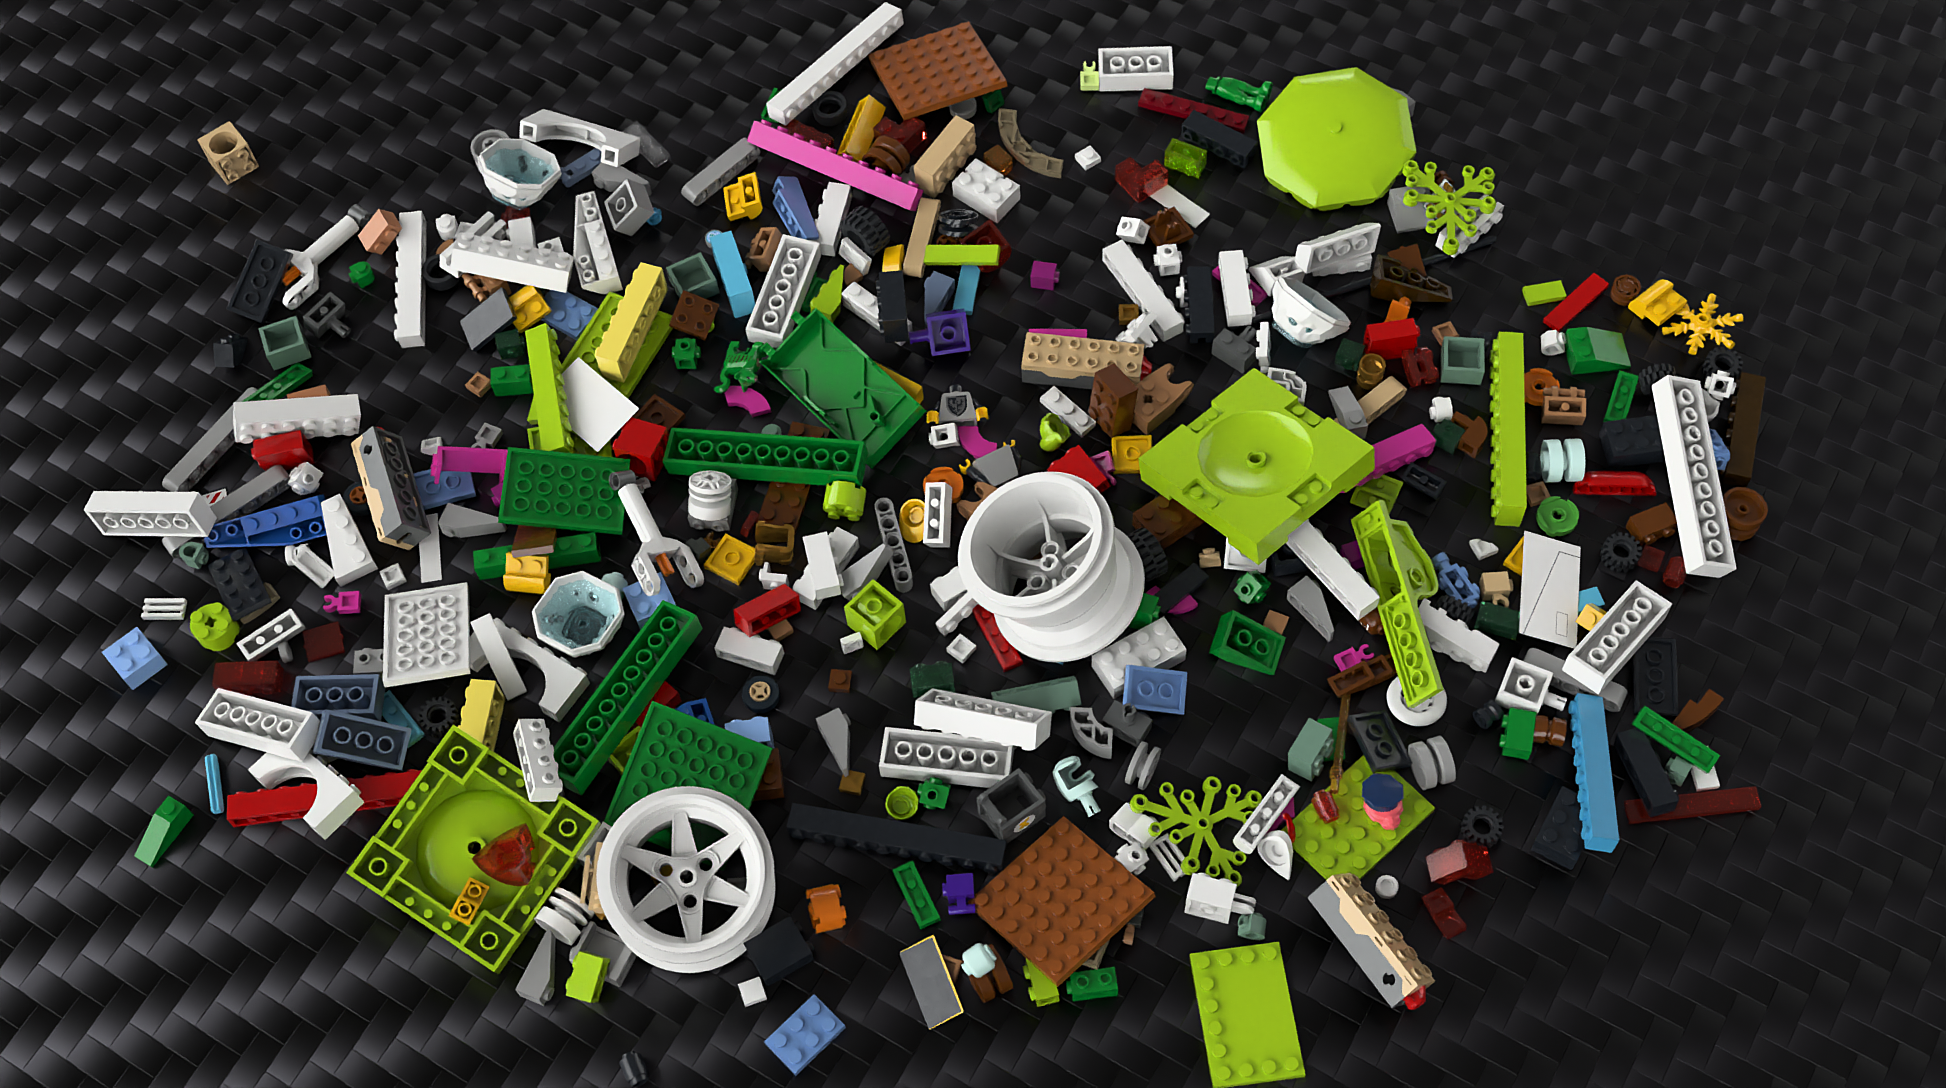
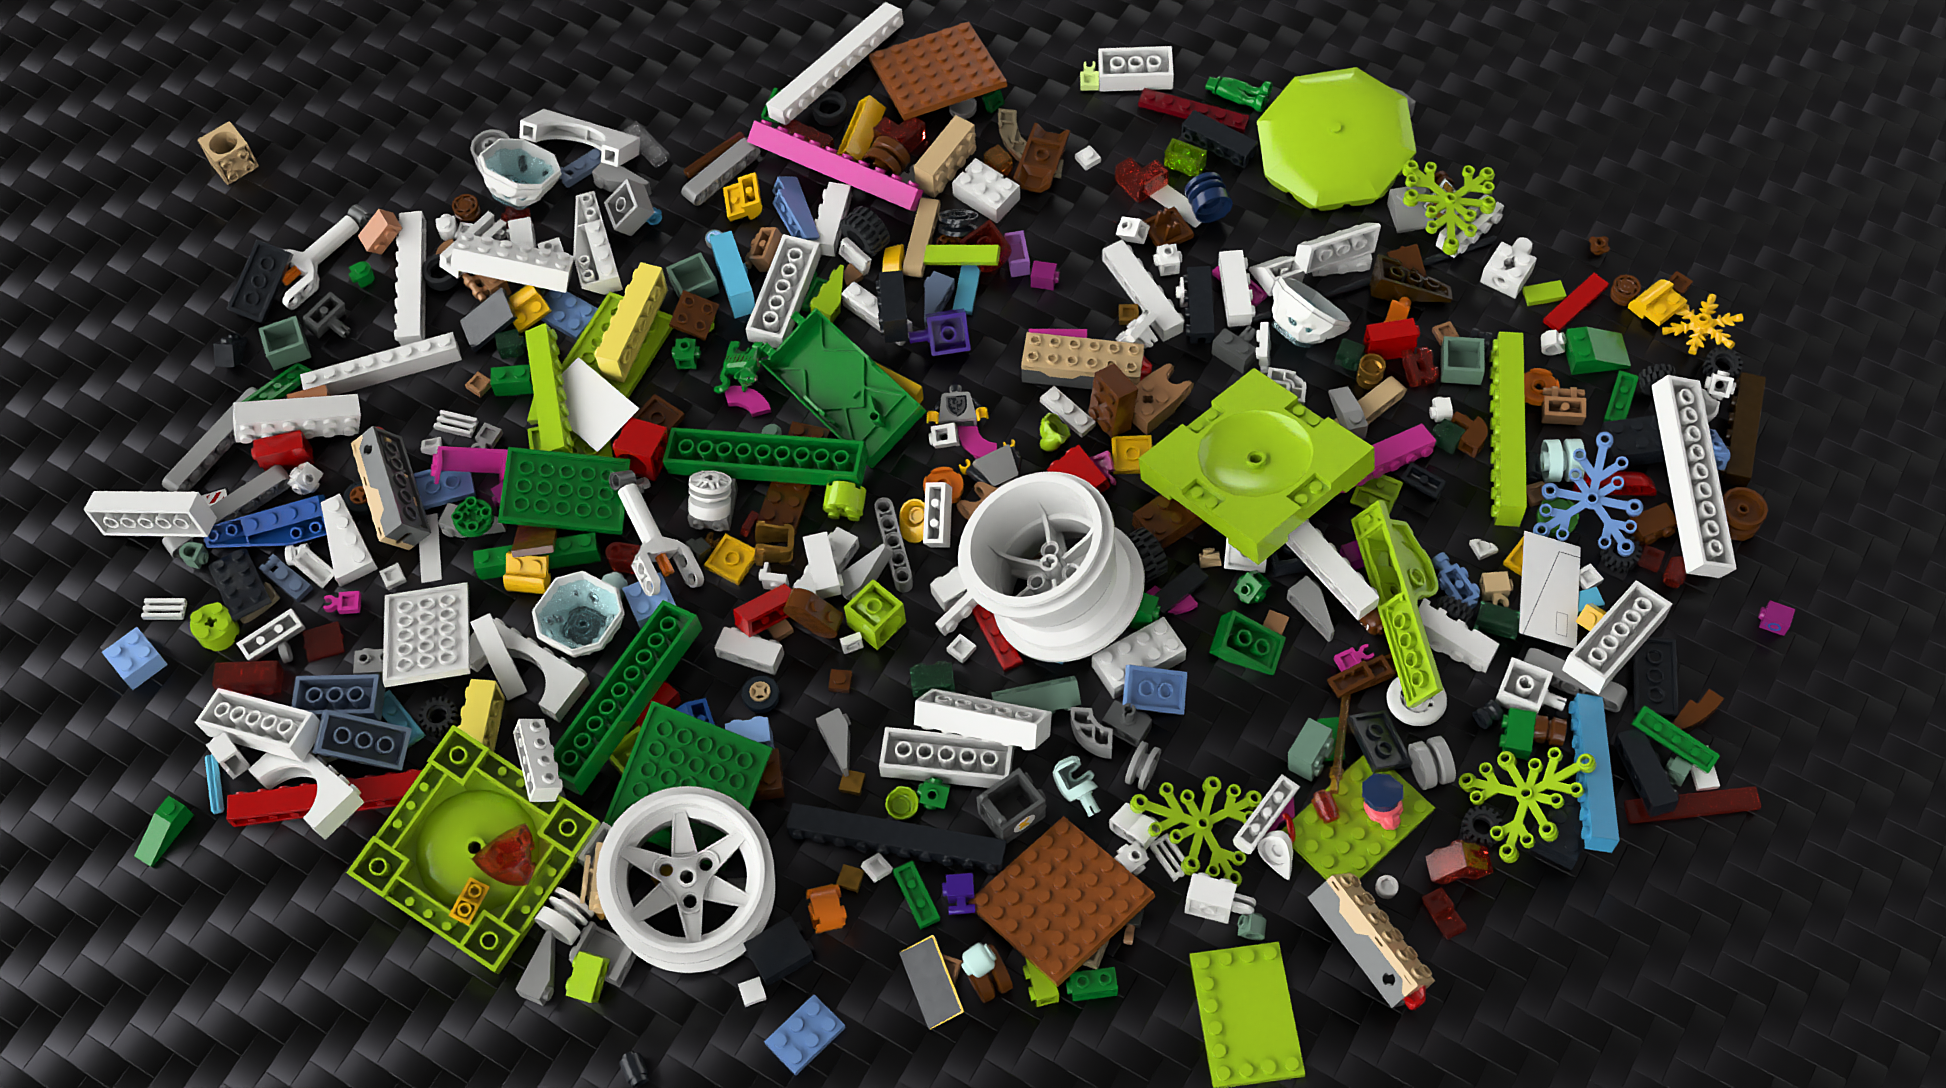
(228, 755): none -> white piece
(286, 578): none -> sand blue plate
(385, 365): none -> white brick
(458, 421): none -> white tile
(467, 209): none -> reddish brown wheel
(473, 517): none -> green tile
(622, 556): none -> clear red brick
(711, 156): none -> reddish brown axle
(813, 613): none -> reddish brown brick
(850, 878): none -> pearl gold tile
(876, 867): none -> white tile
(1019, 259): none -> medium lavender panel
(1040, 159): none -> reddish brown piece
(1208, 197): none -> dark blue wheel
(1509, 267): none -> white brick
(1550, 781): none -> lime plant
(1589, 577): none -> white tile
(1596, 474): none -> medium blue plant
(1599, 249): none -> reddish brown plate
(1680, 282): none -> reddish brown plate
(1776, 617): none -> magenta brick

